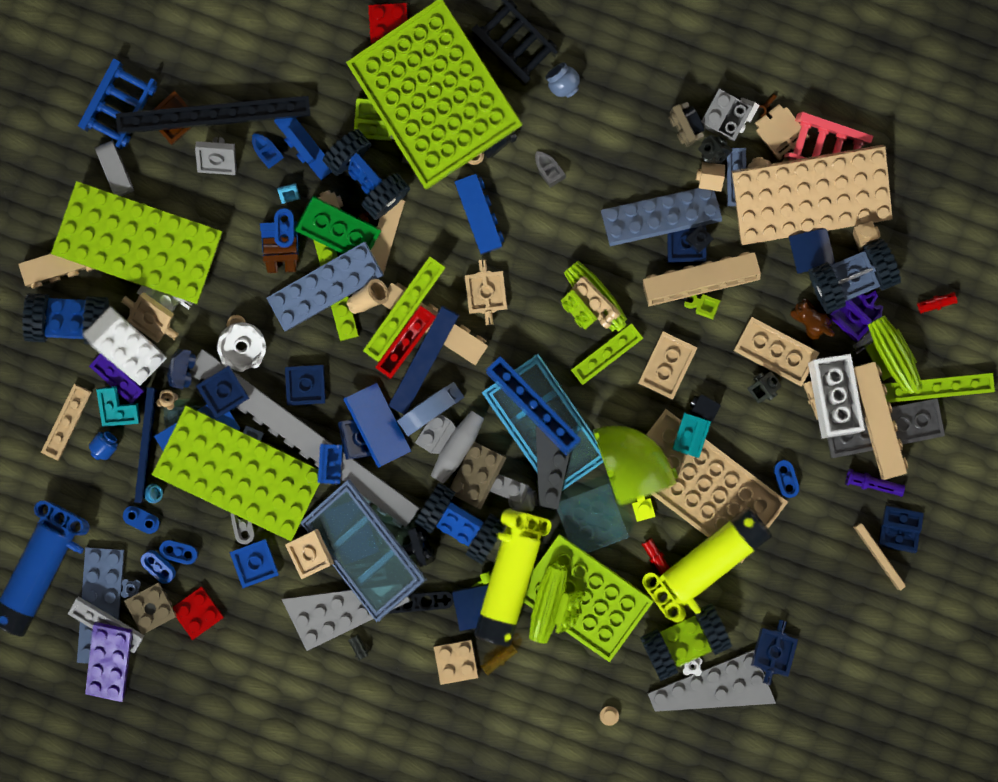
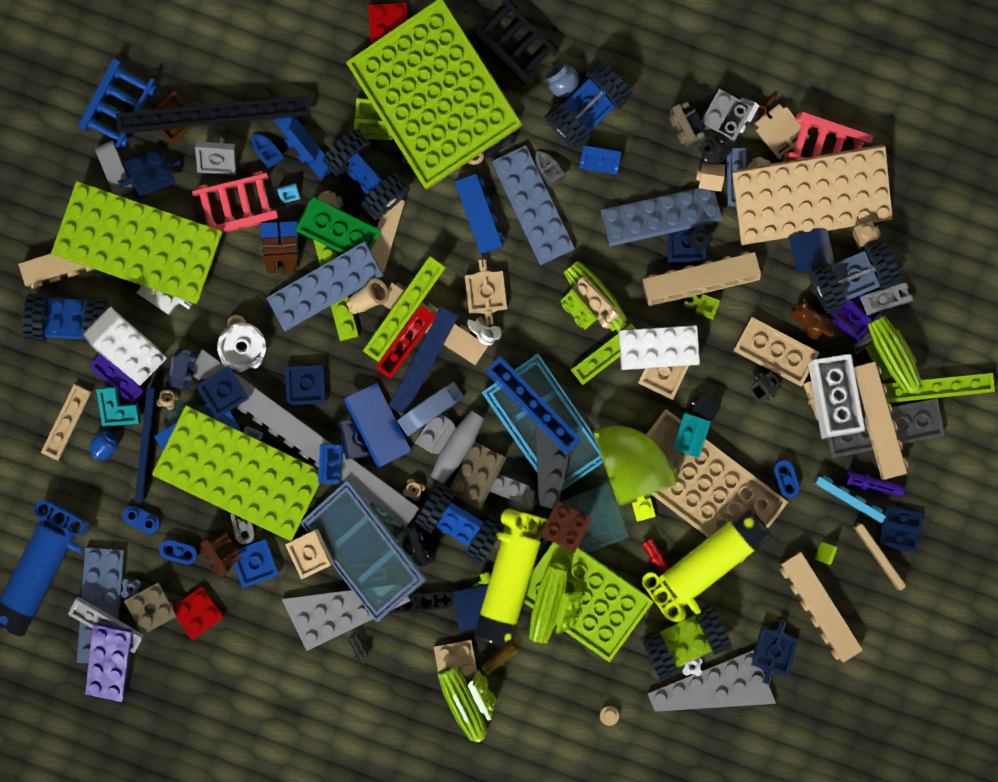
(149, 172): none -> dark blue plate
(150, 317): tan plate -> none
(153, 493): dark azure plate -> none
(158, 567): blue plate -> none
(211, 548): none -> copper plate
(248, 219): none -> coral fence
(282, 228): blue plate -> none
(418, 489): none -> tan plate
(468, 700): none -> lime plate
(485, 334): none -> white plate
(533, 205): none -> sand blue plate
(565, 527): none -> copper plate
(588, 105): none -> plate
(600, 160): none -> blue hinge
(658, 347): none -> white brick
(820, 606): none -> tan brick
(826, 553): none -> lime slope
(843, 494): none -> medium azure plate
(886, 299): none -> light grey plate
(937, 302): red pin -> none

